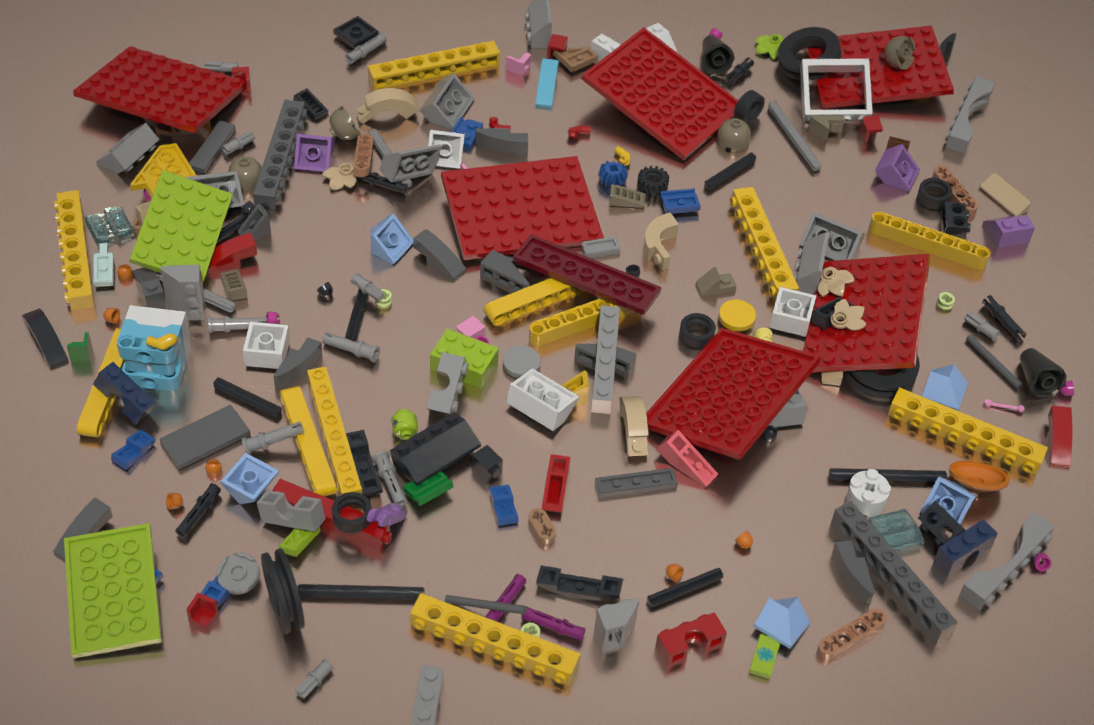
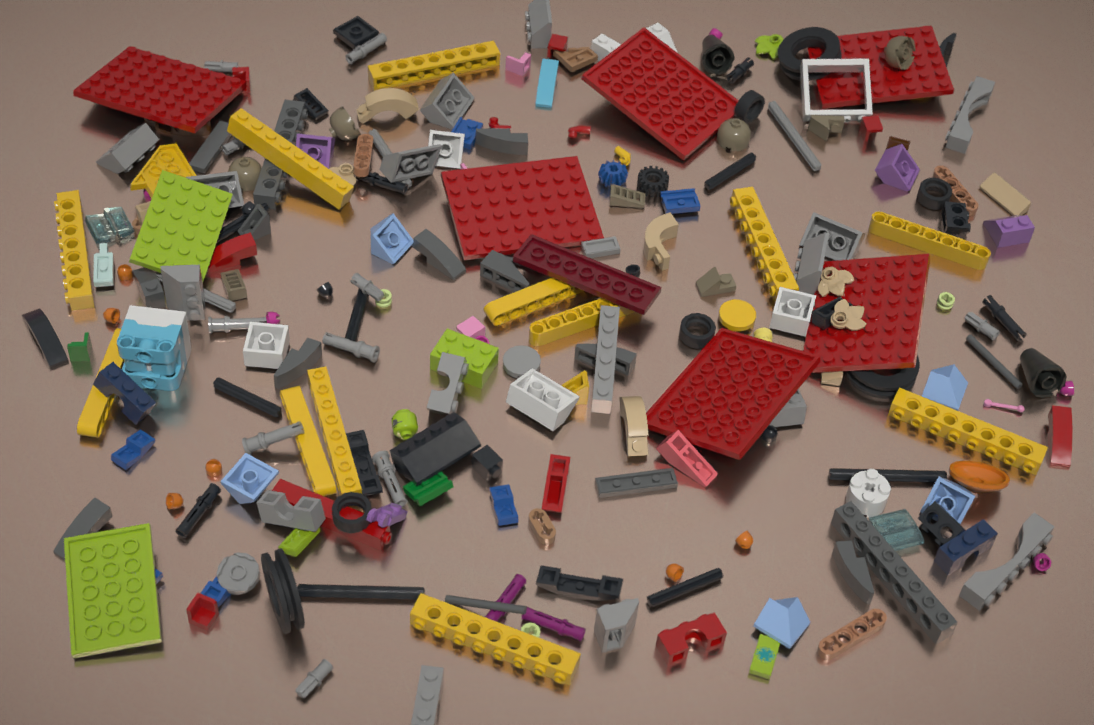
(163, 342): yellow arm -> none
(205, 436): dark grey tile -> none
(290, 158): none -> yellow brick

